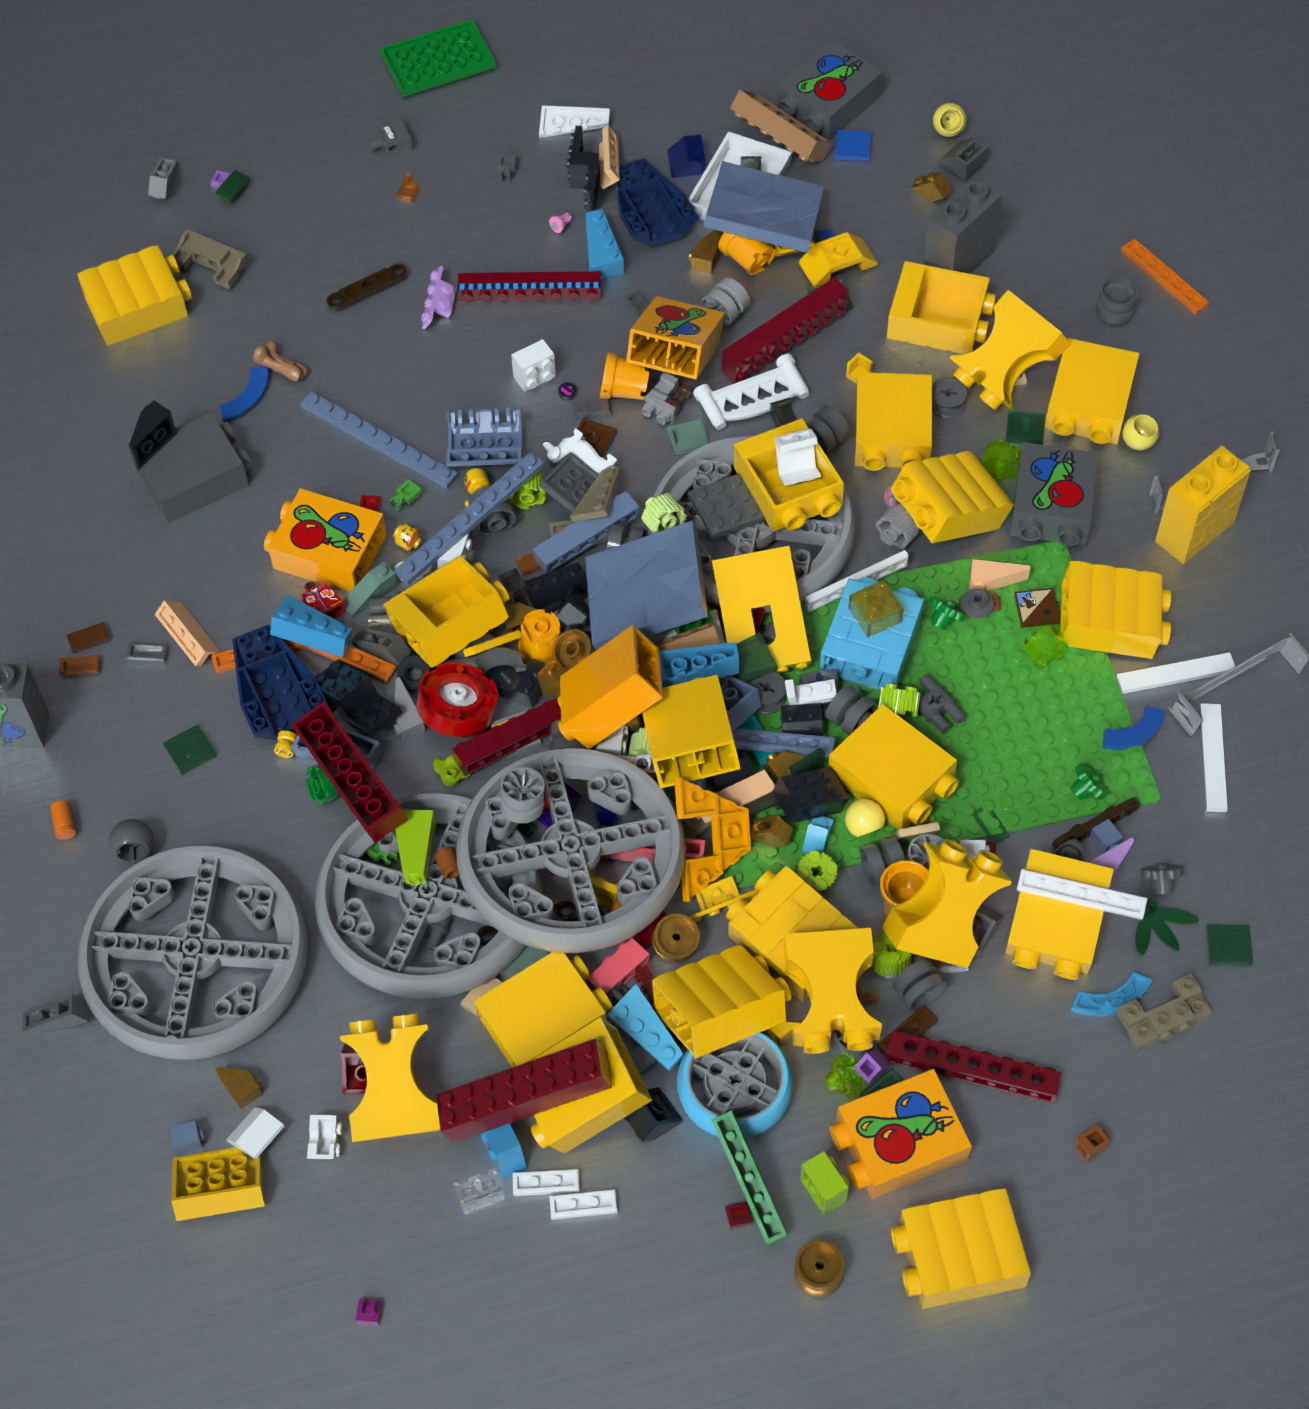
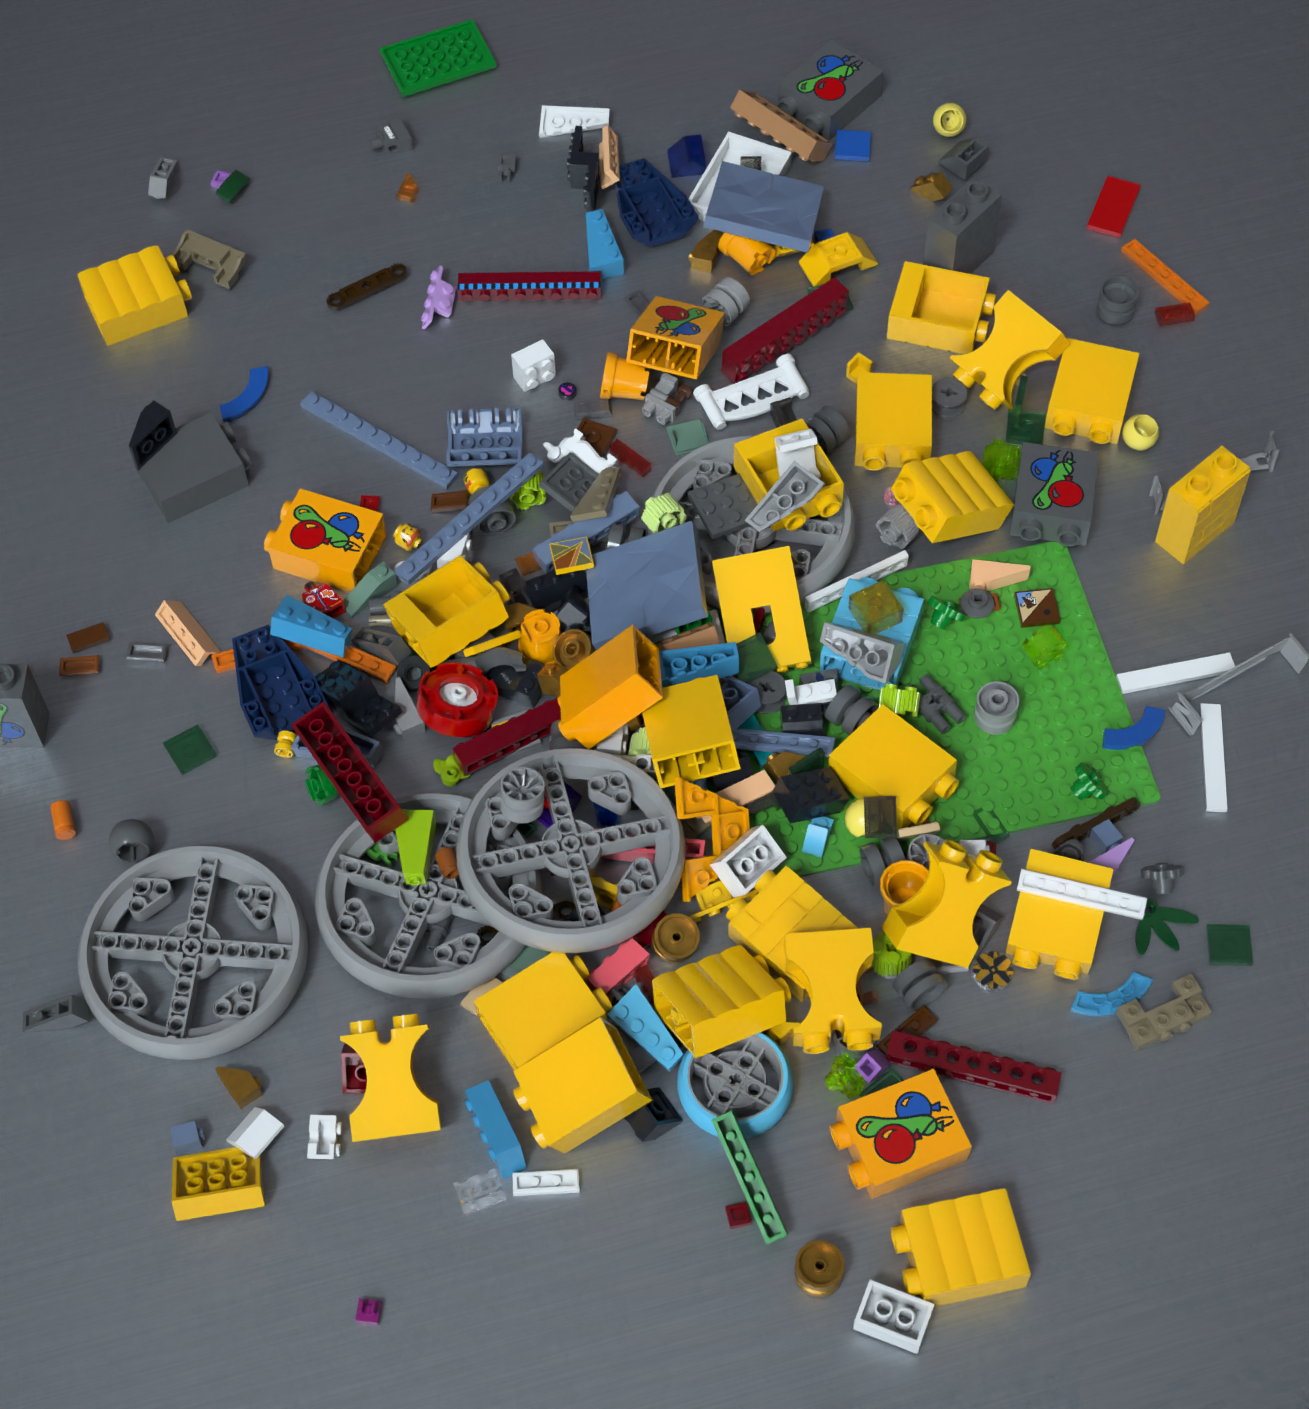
(269, 357): medium nougat piece -> none
(405, 493): bright green plate -> none
(449, 501): none -> reddish brown tile
(523, 1091): dark red brick -> none
(558, 223): bright pink piece -> none
(571, 555): none -> tile
(583, 1204): white tile -> none
(630, 458): none -> clear red piece
(747, 860): none -> white brick
(770, 831): pearl gold slope -> none
(789, 493): none -> light grey wedge
(820, 862): lime brick -> none
(824, 1182): lime brick -> none
(869, 652): none -> light grey wedge
(880, 817): none -> clear smoke panel
(893, 1316): none -> white brick
(992, 971): none -> tile
(996, 707): none -> light grey wheel
(1019, 401): none -> clear green tile
(1096, 1135): dark orange brick -> none
(1113, 206): none -> red tile
(1113, 609): yellow brick -> none
(1174, 314): none -> clear red plate

